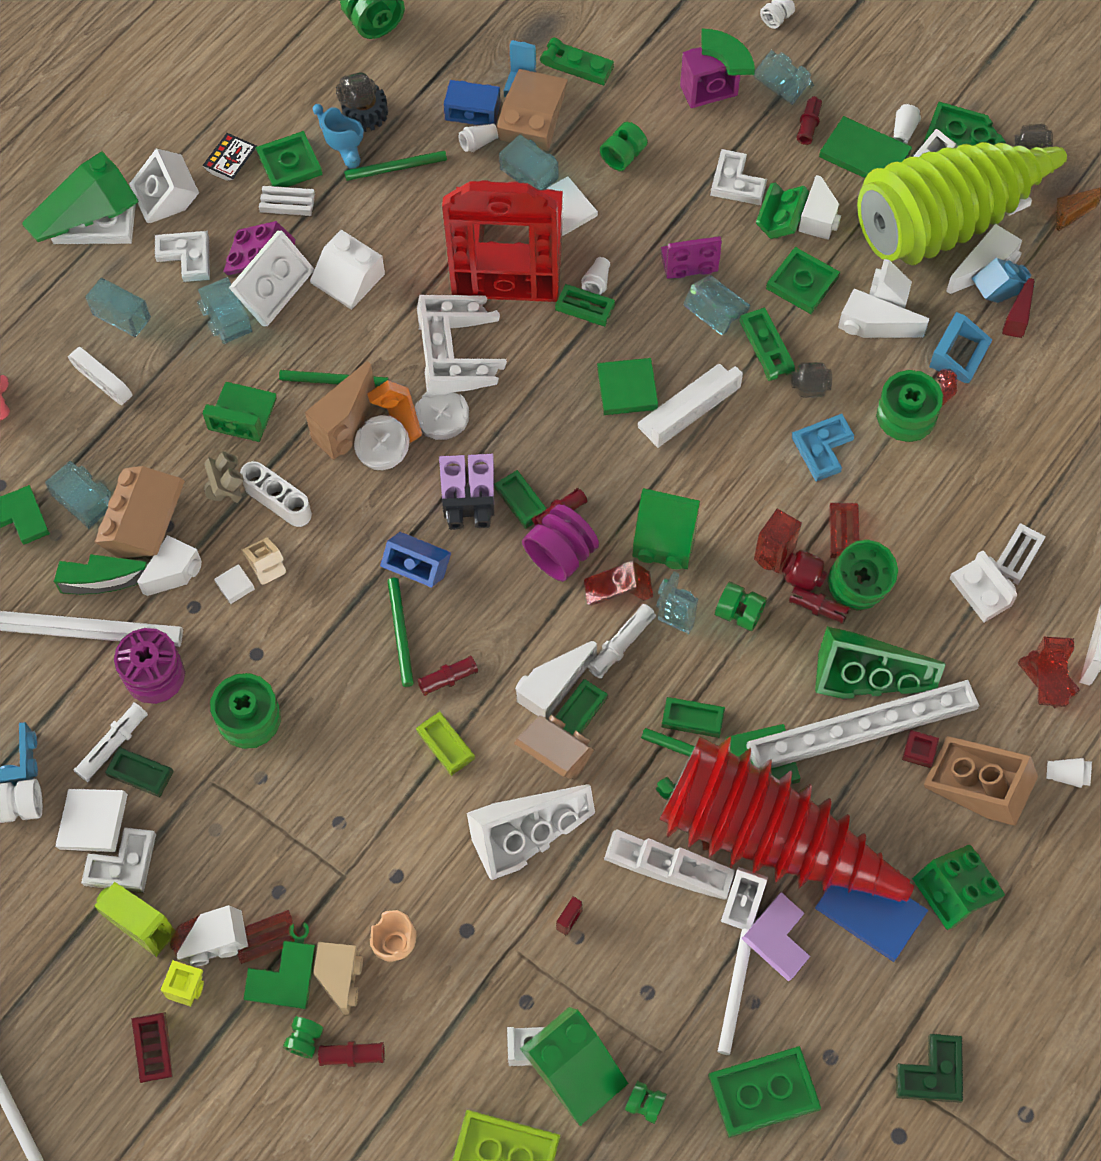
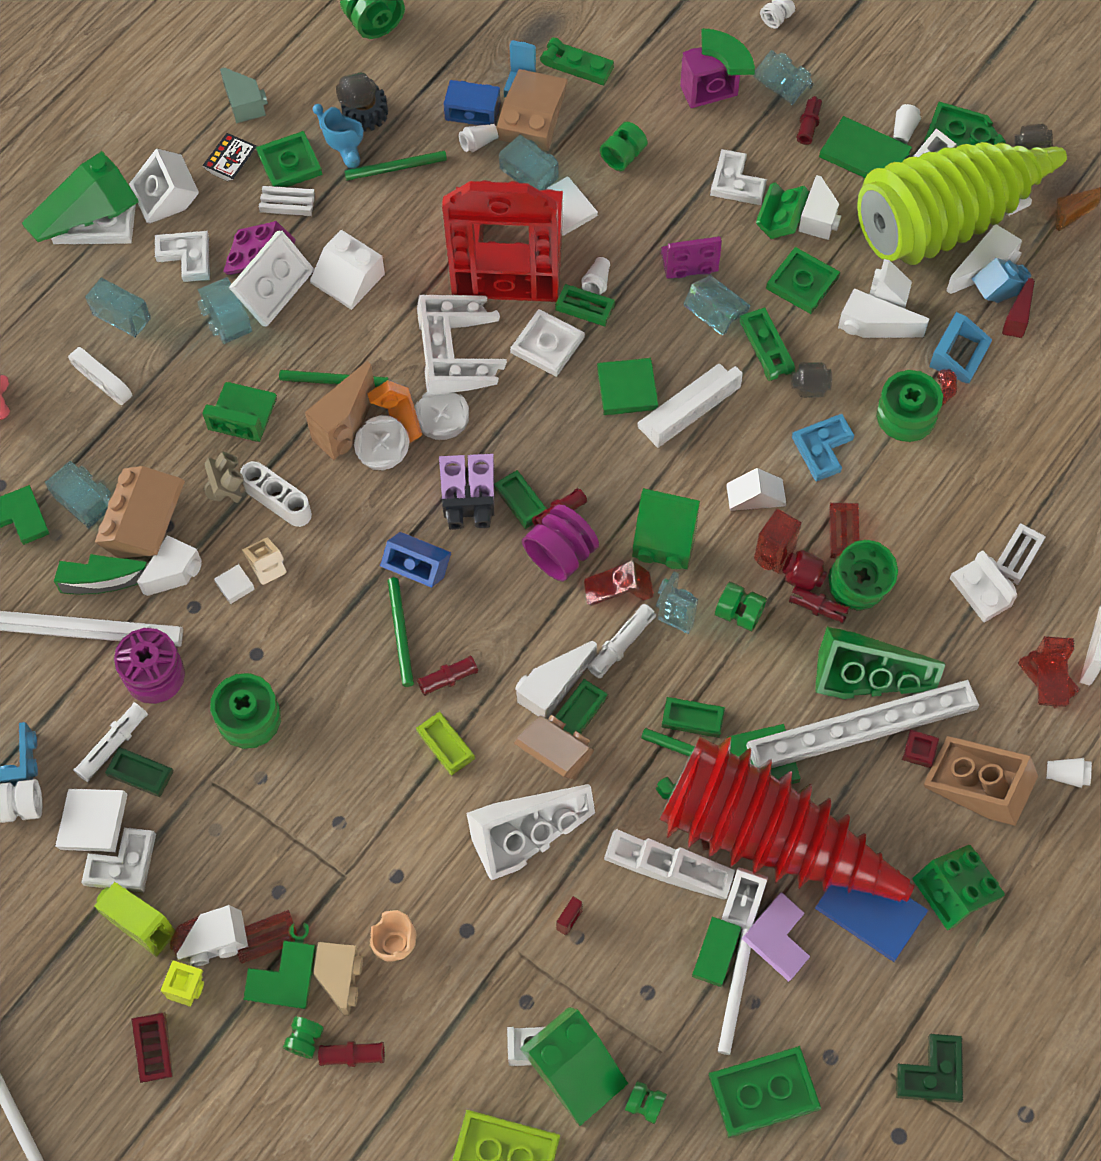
(244, 95): none -> sand green slope
(547, 342): none -> white tile
(716, 951): none -> green tile
(756, 491): none -> white slope

